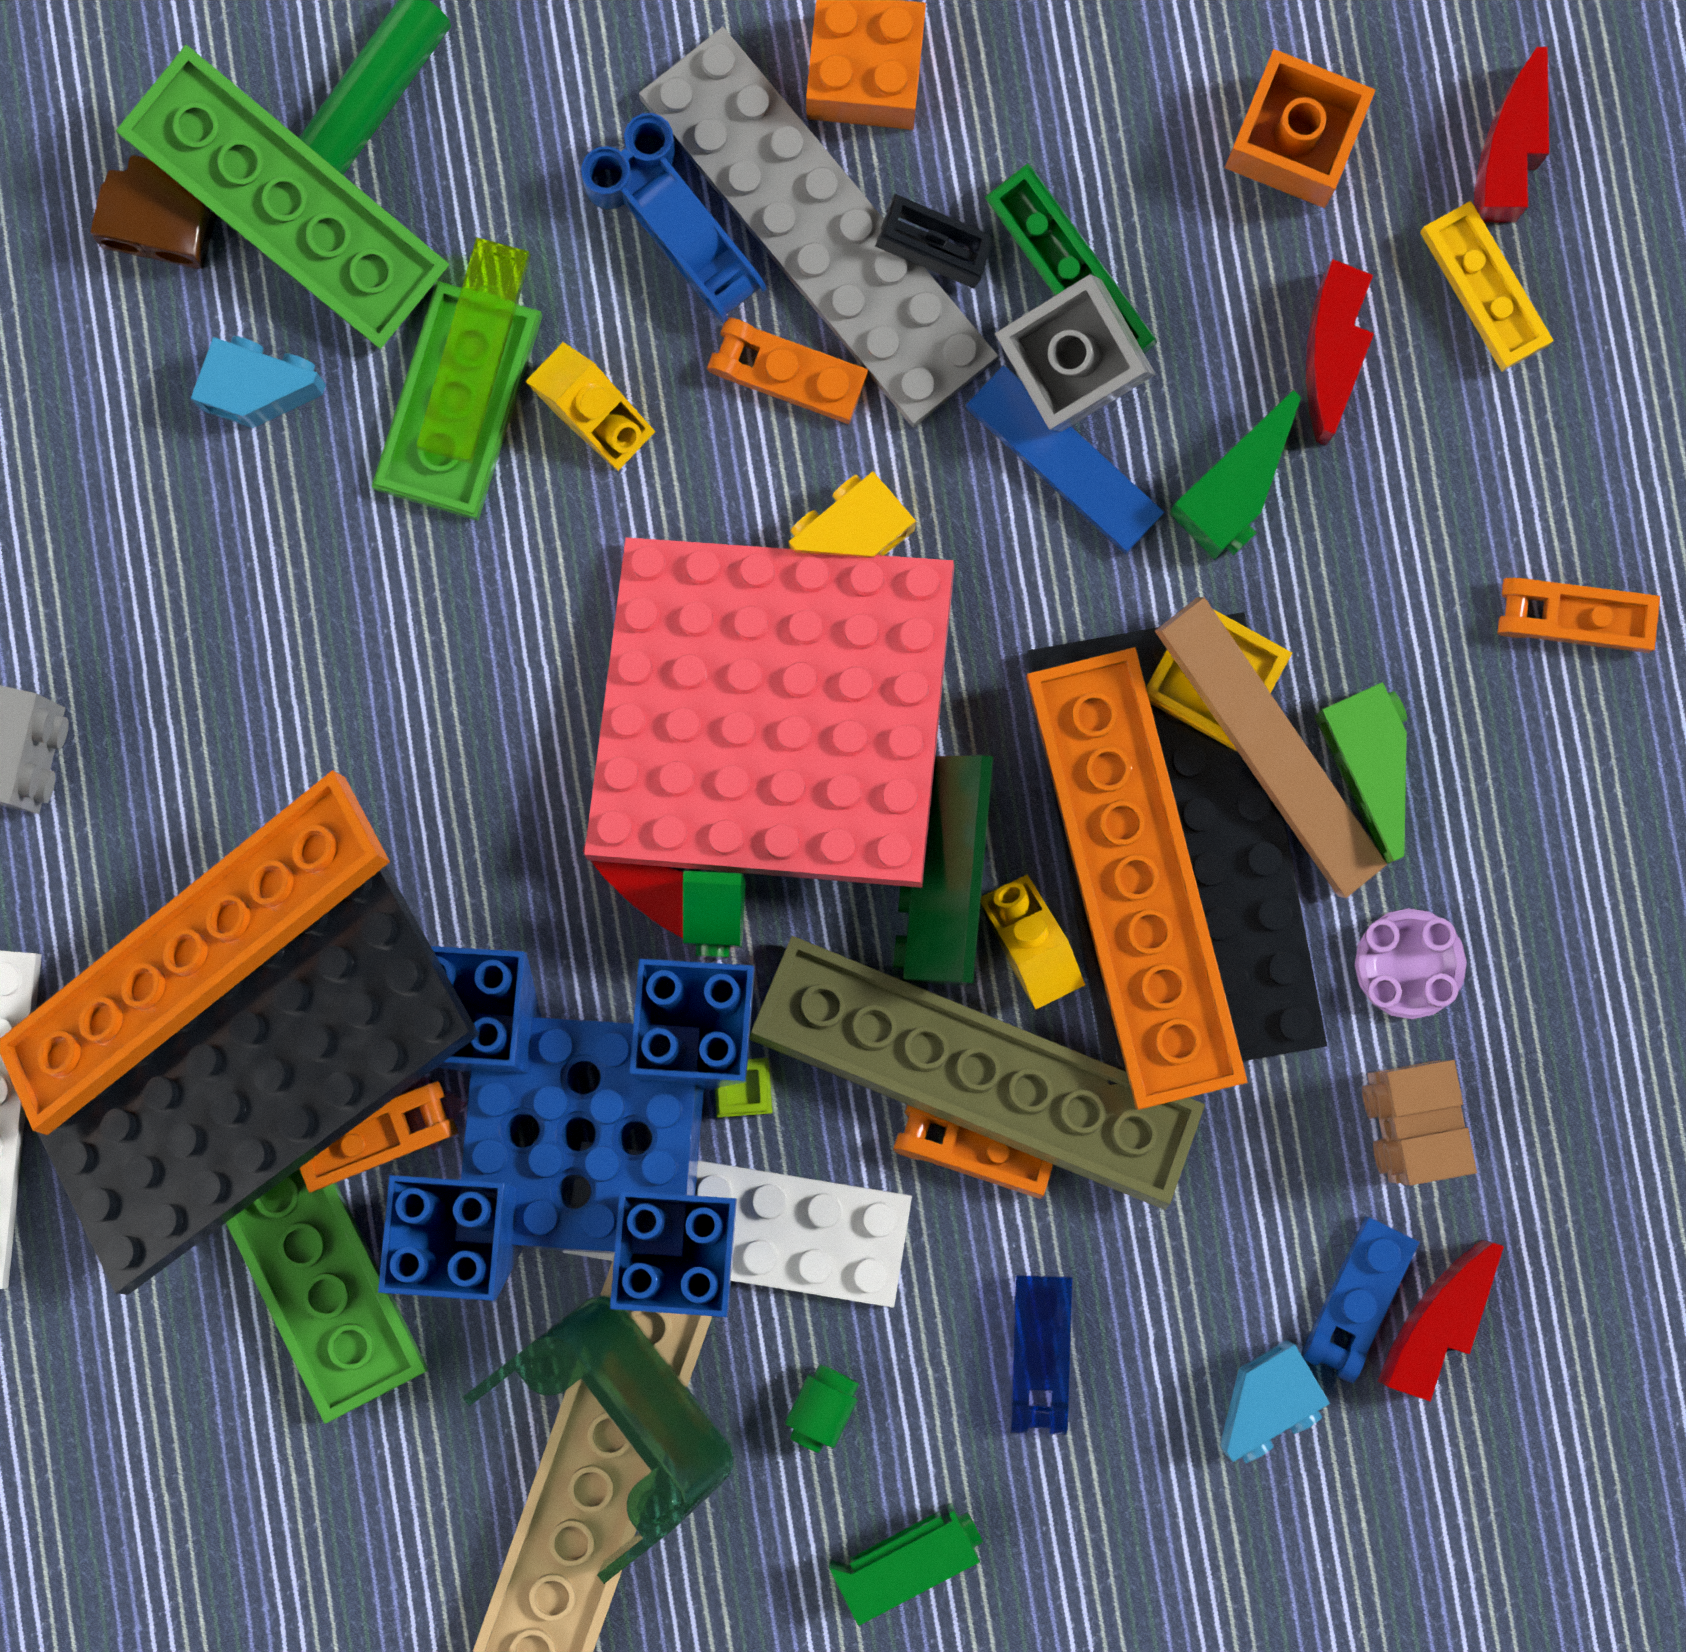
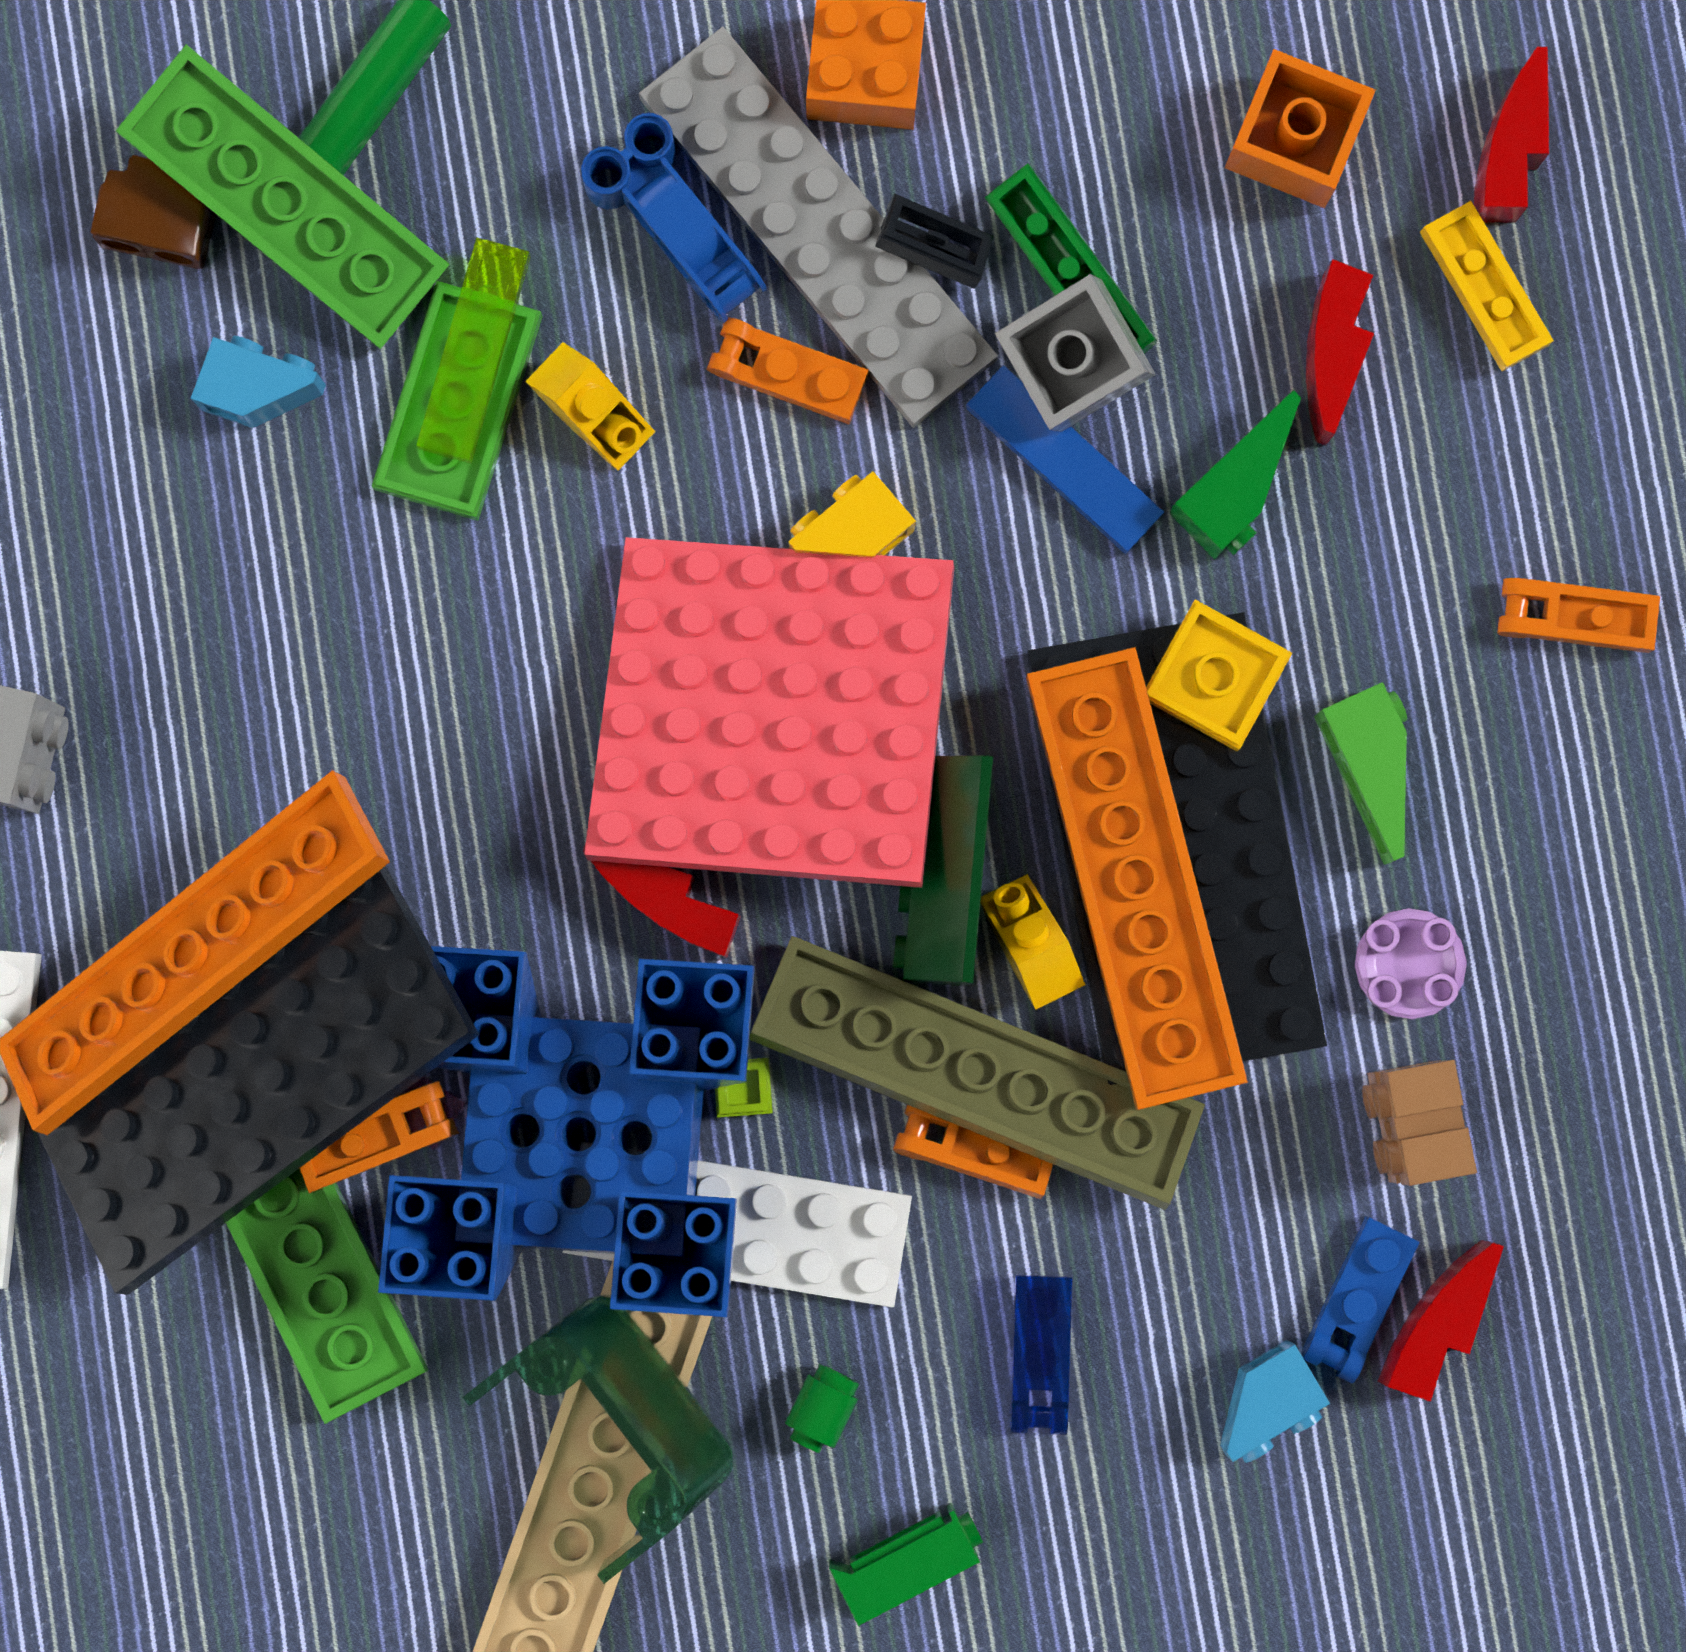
(713, 912): green slope -> none
(1271, 747): medium nougat tile -> none

